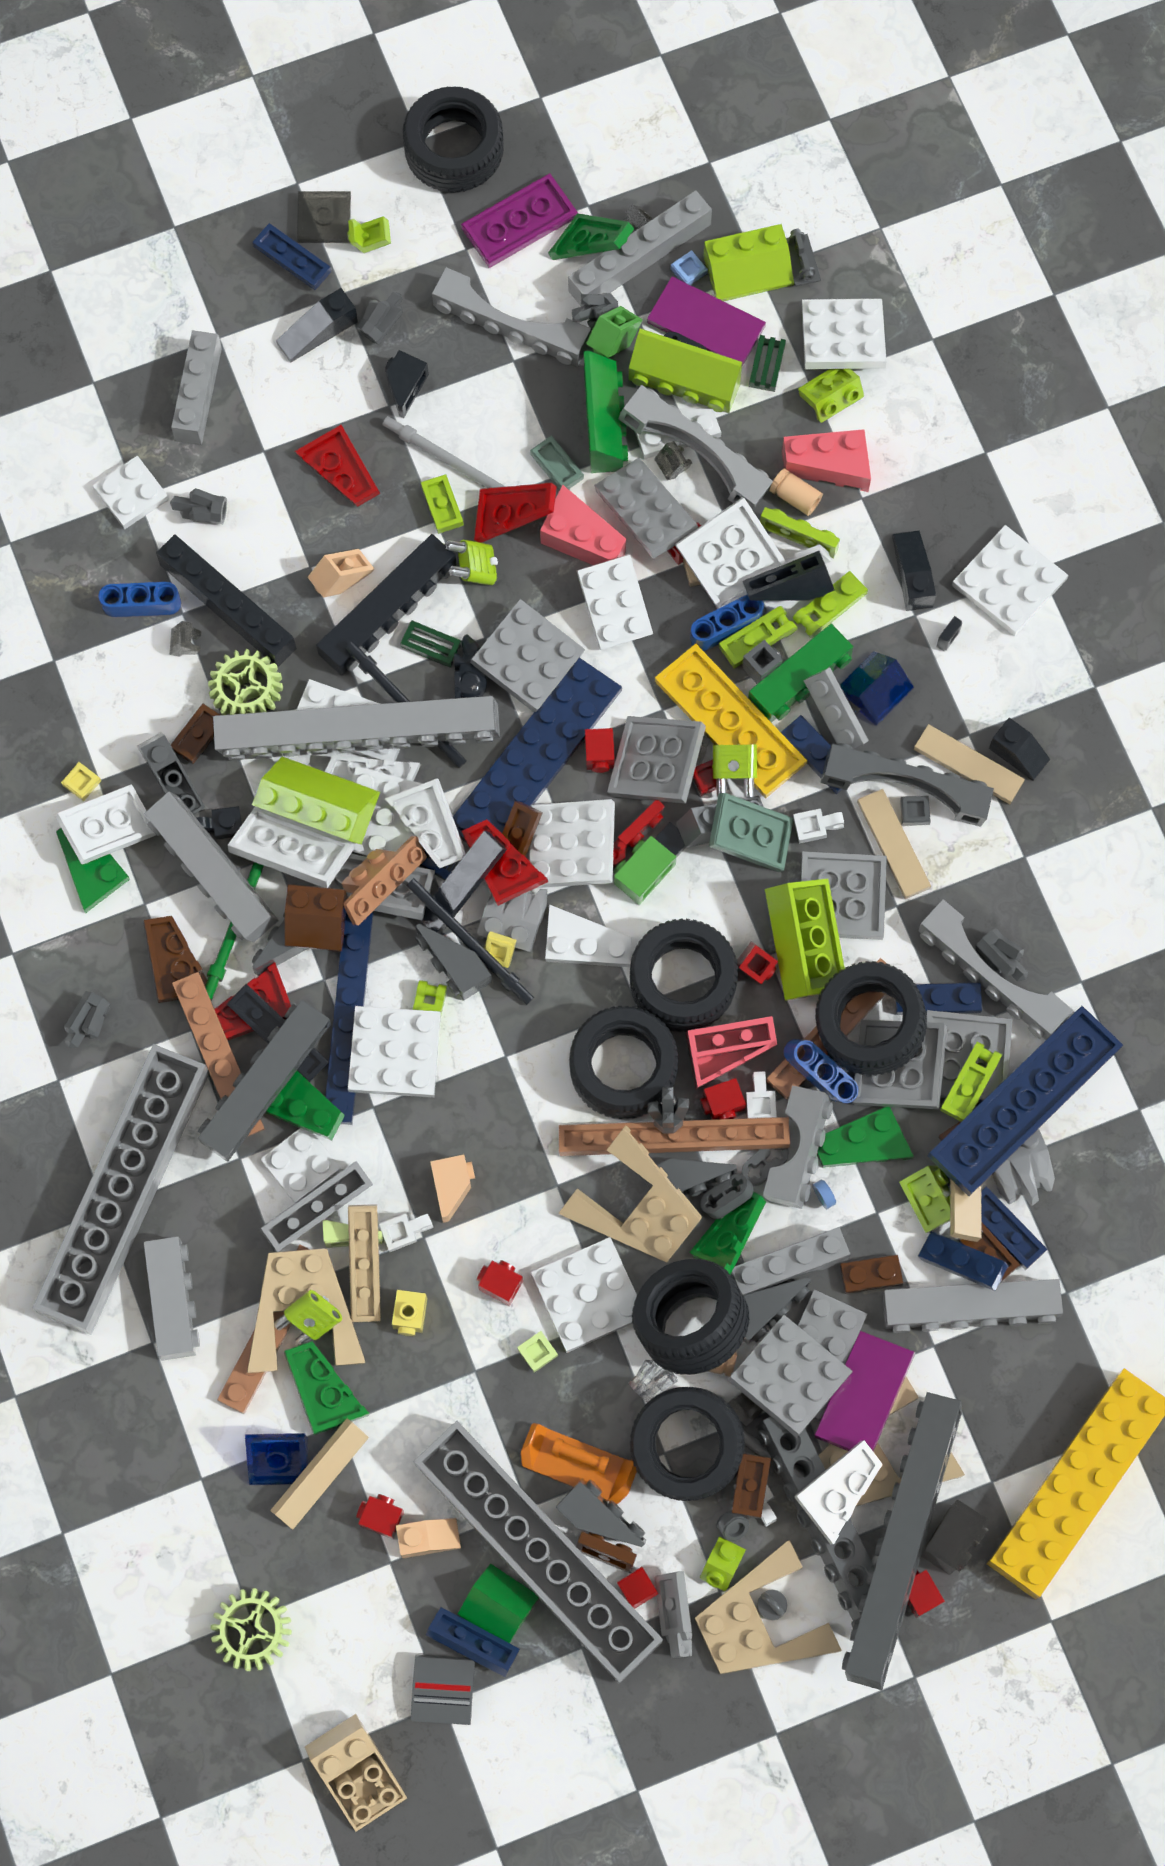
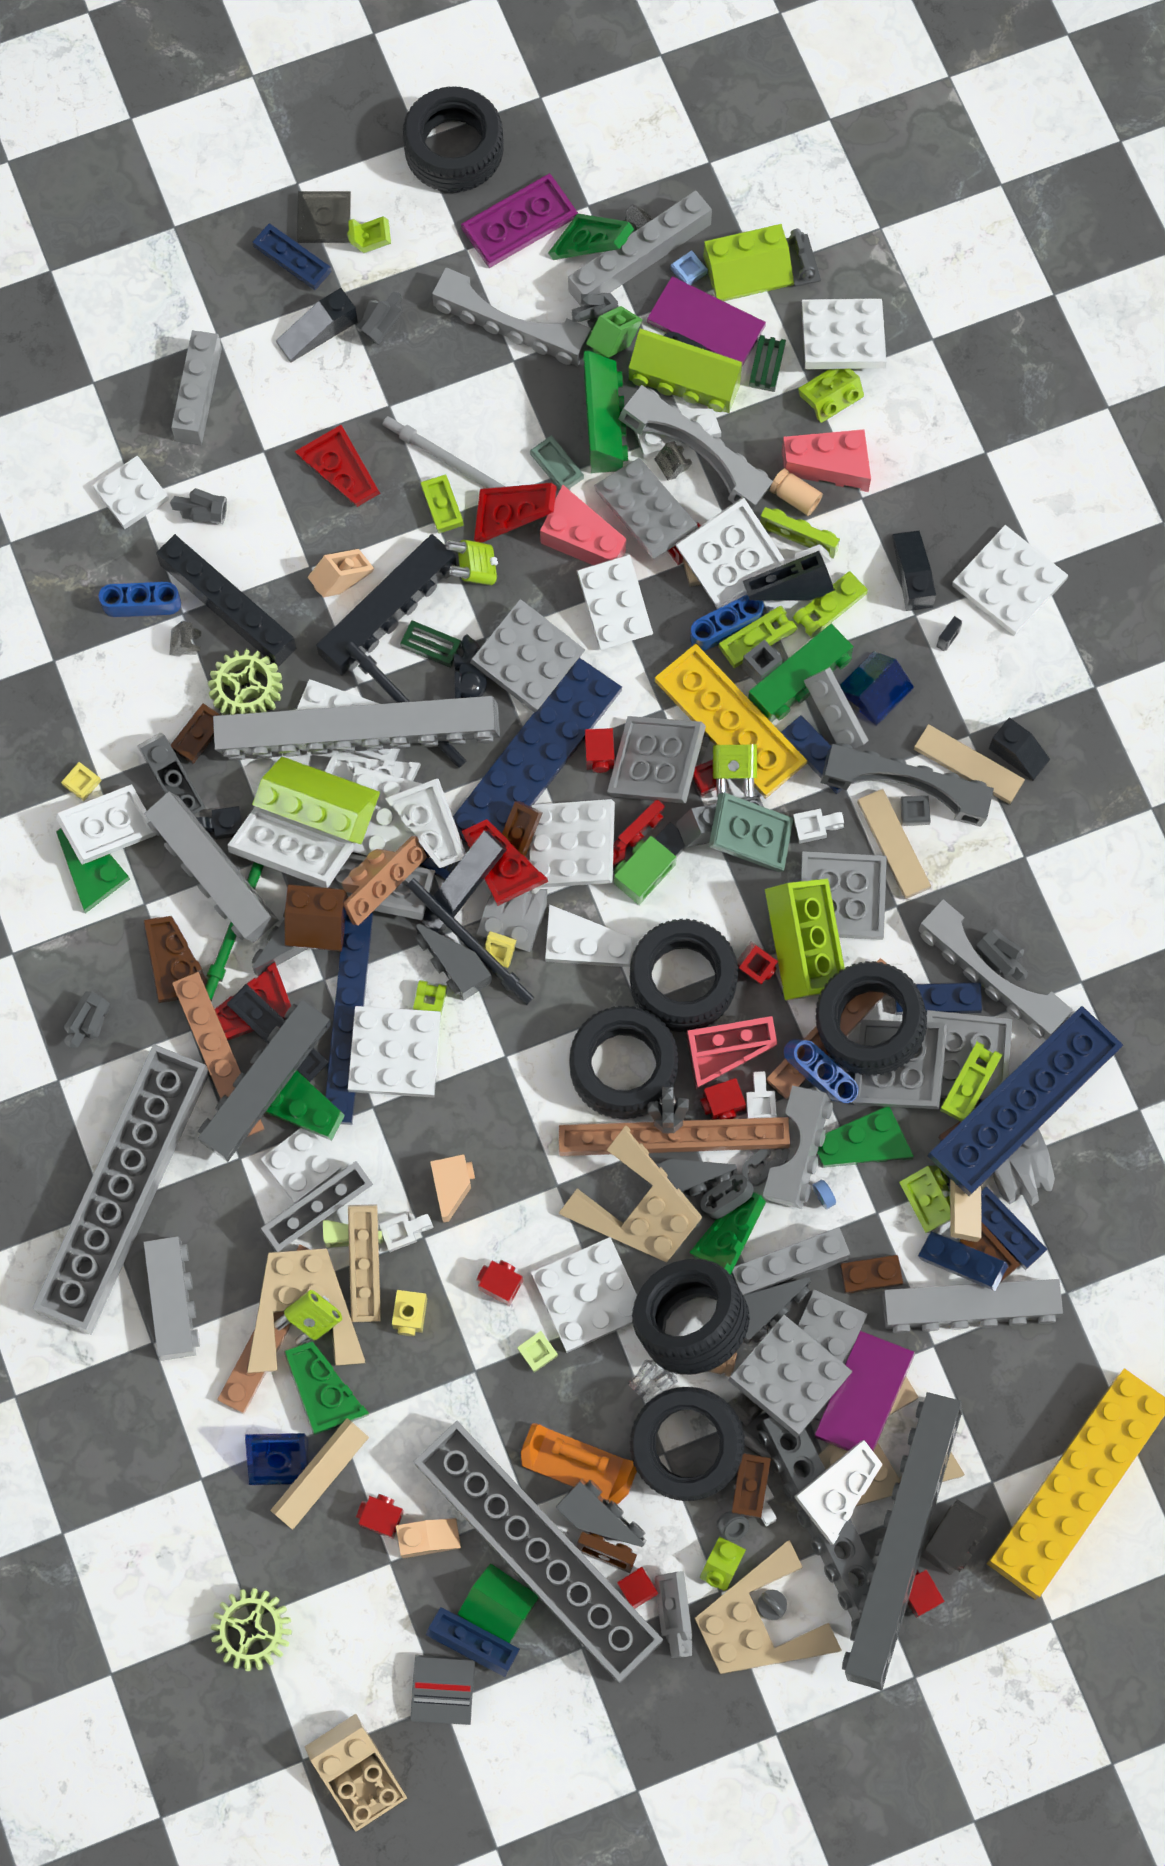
(405, 379): black slope -> none

